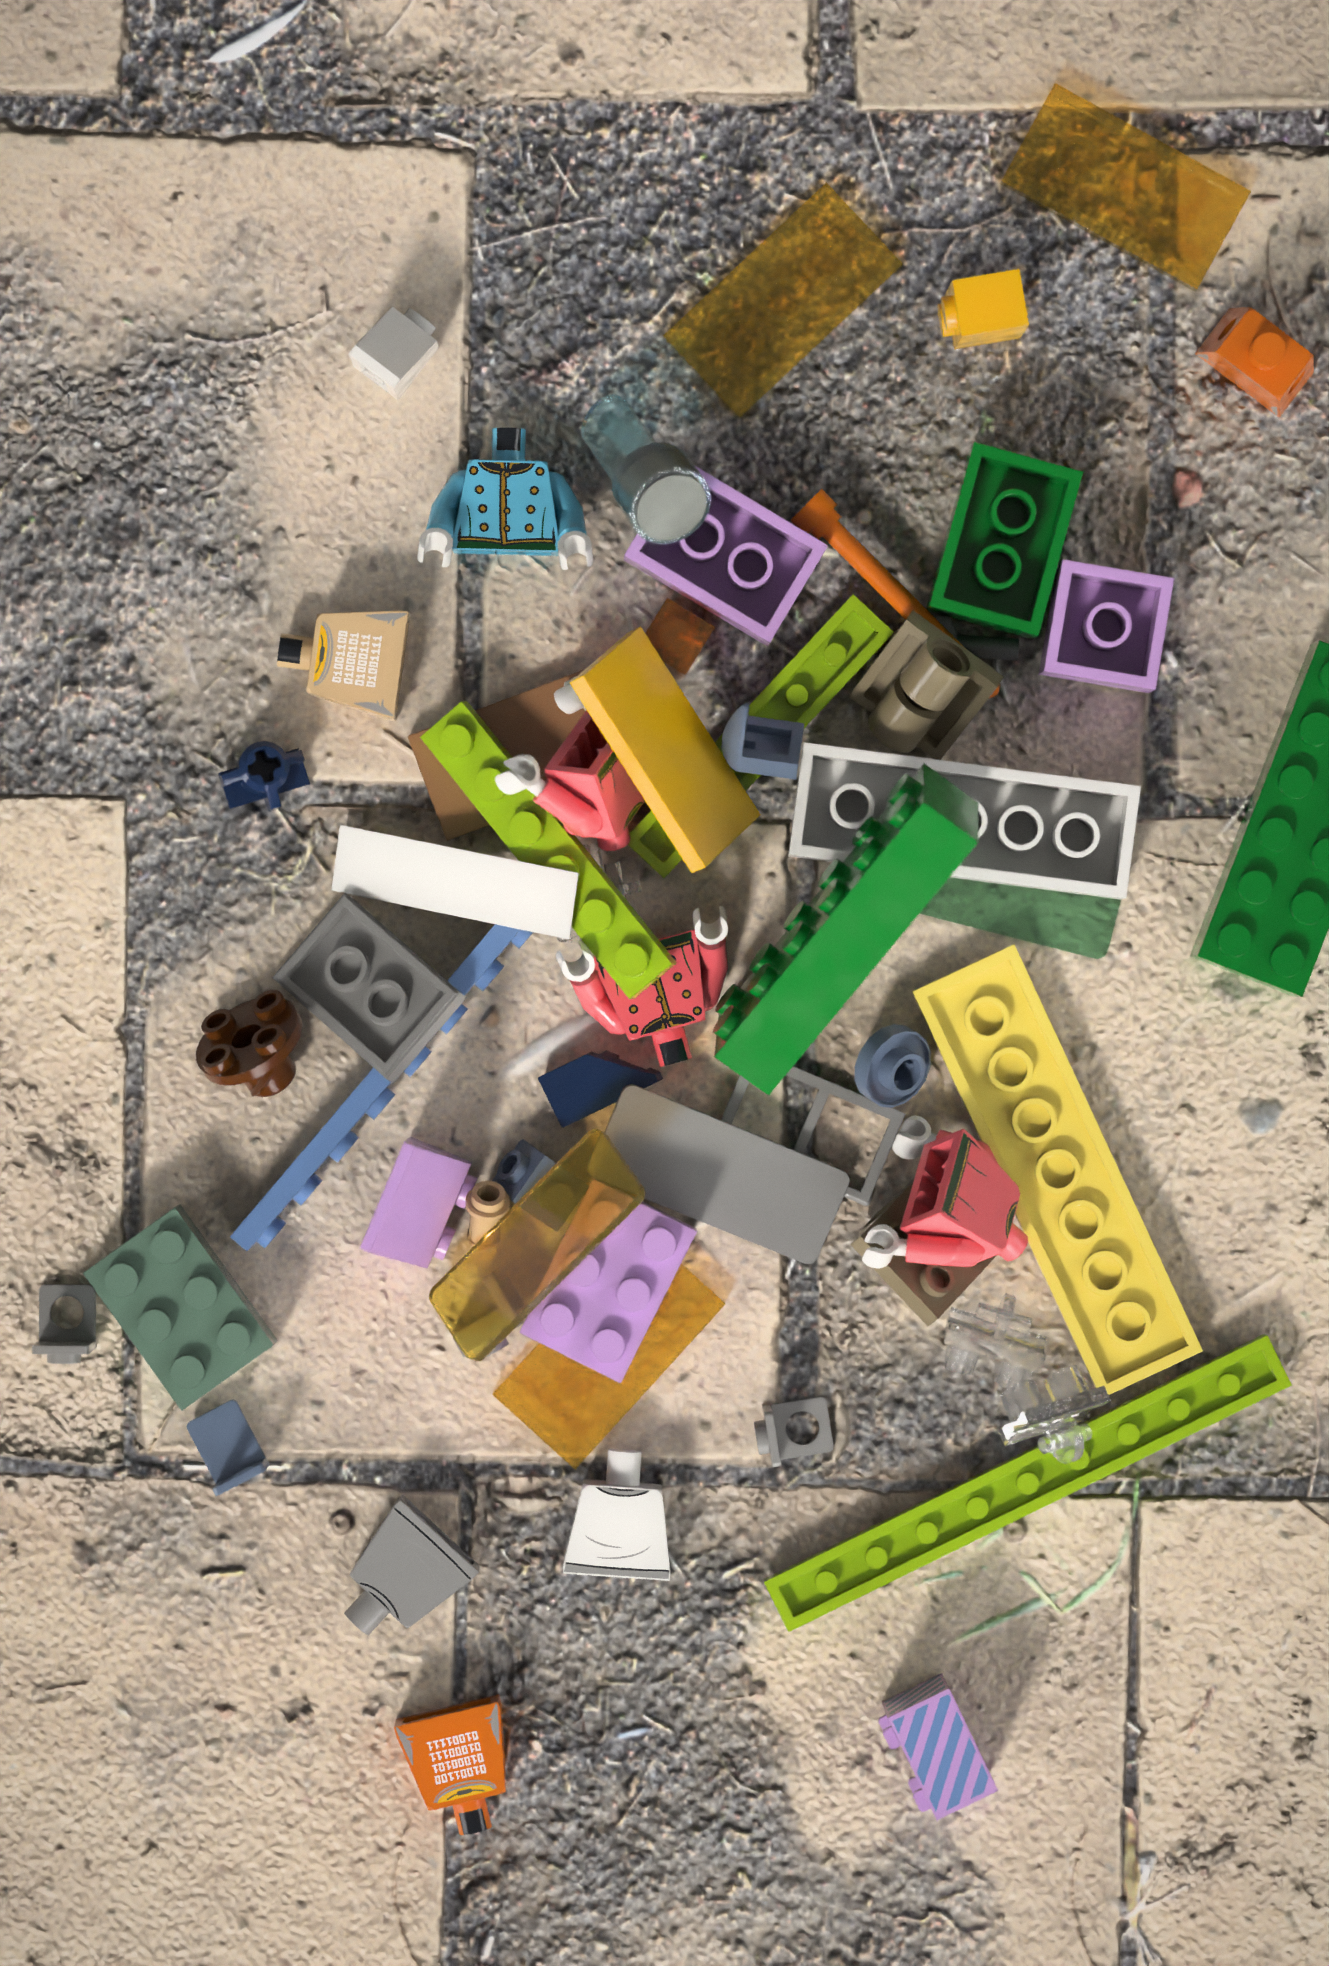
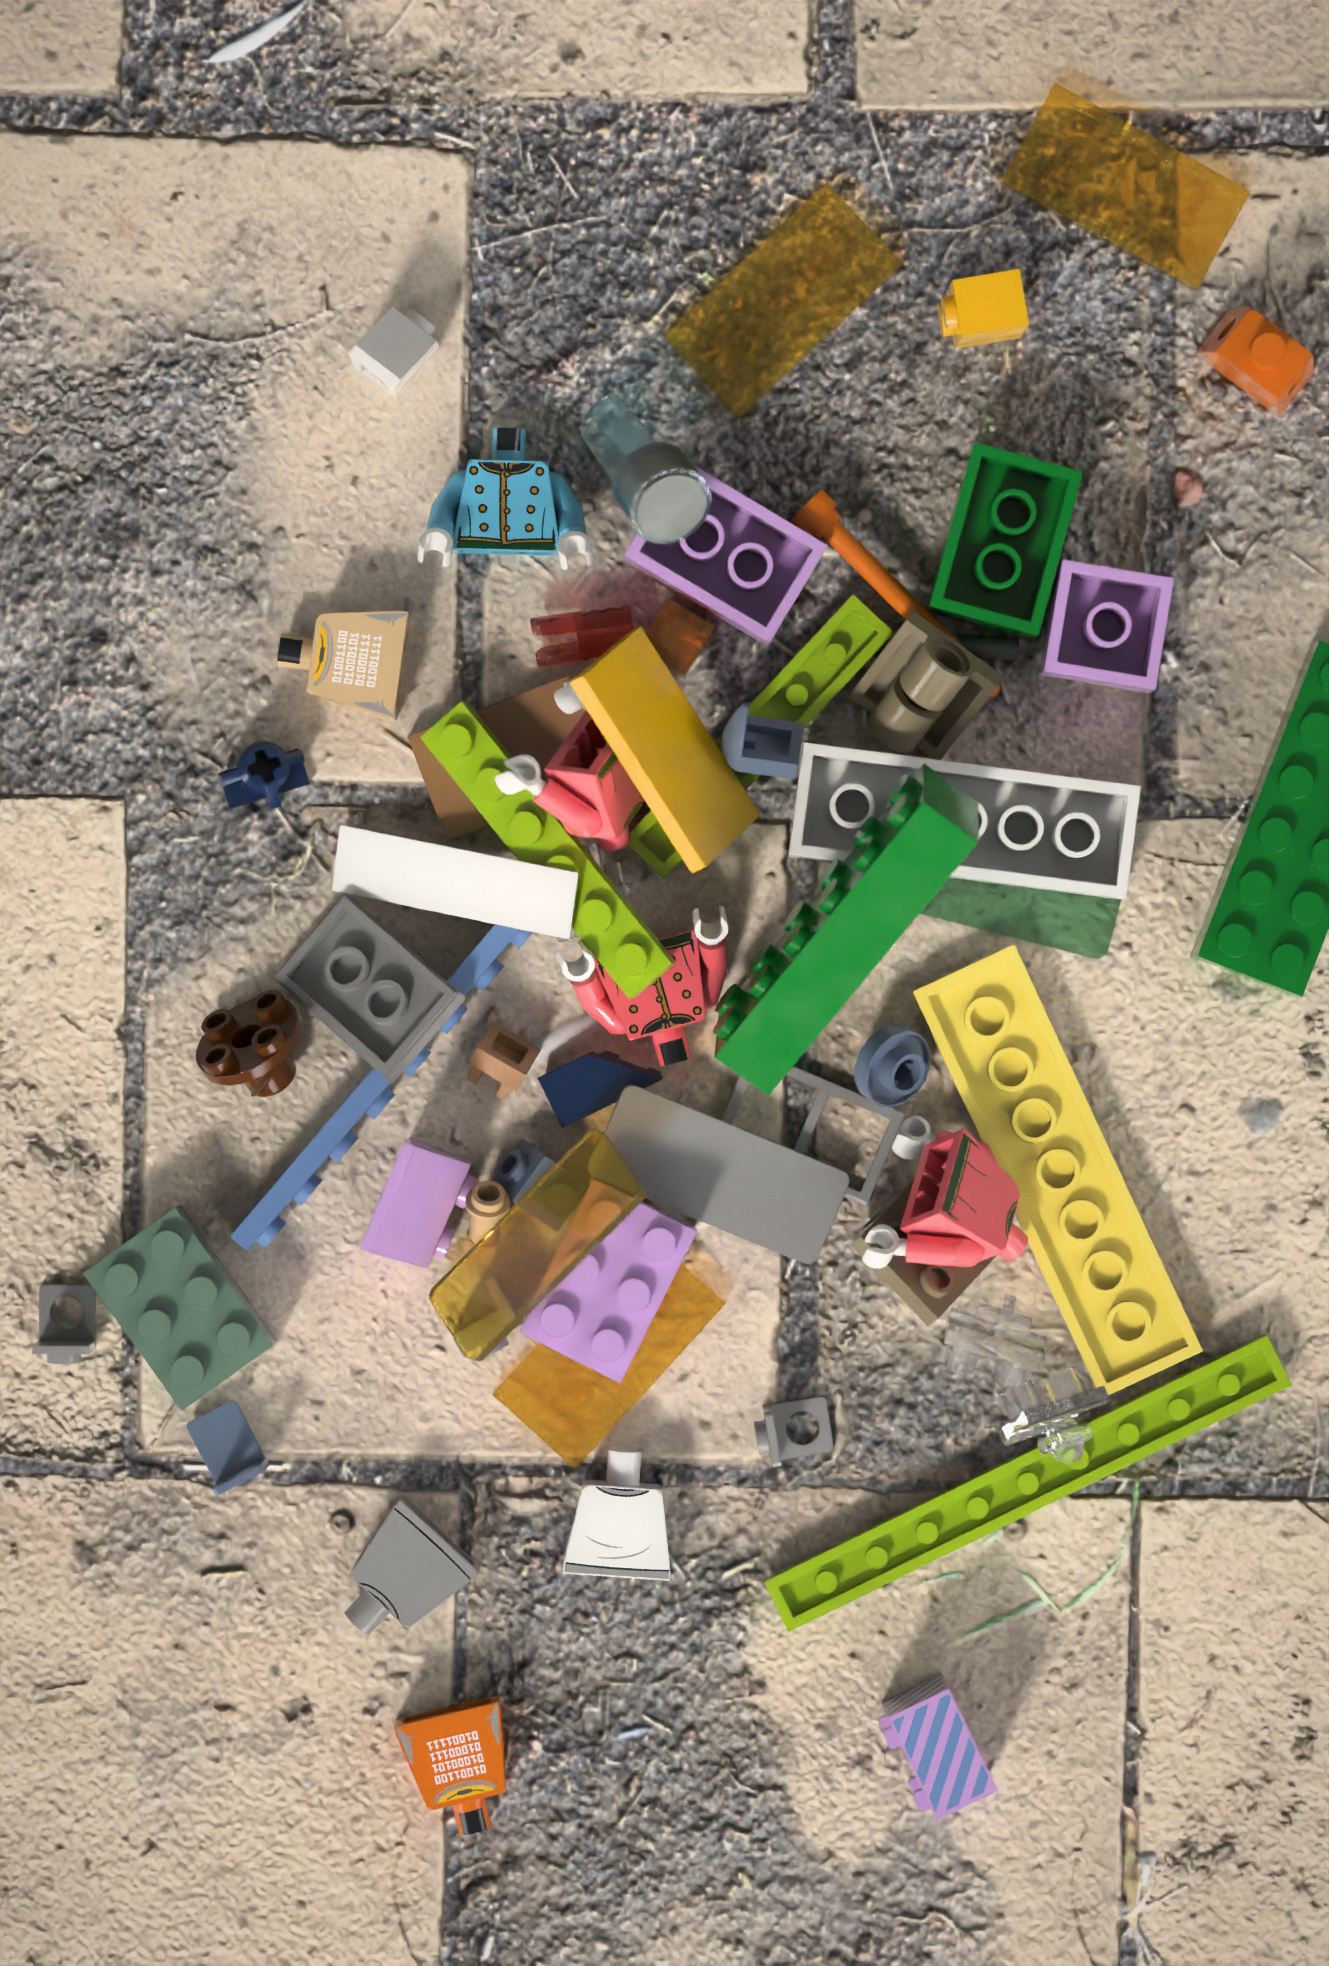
(502, 1058): none -> medium nougat tile
(594, 630): none -> clear red hinge

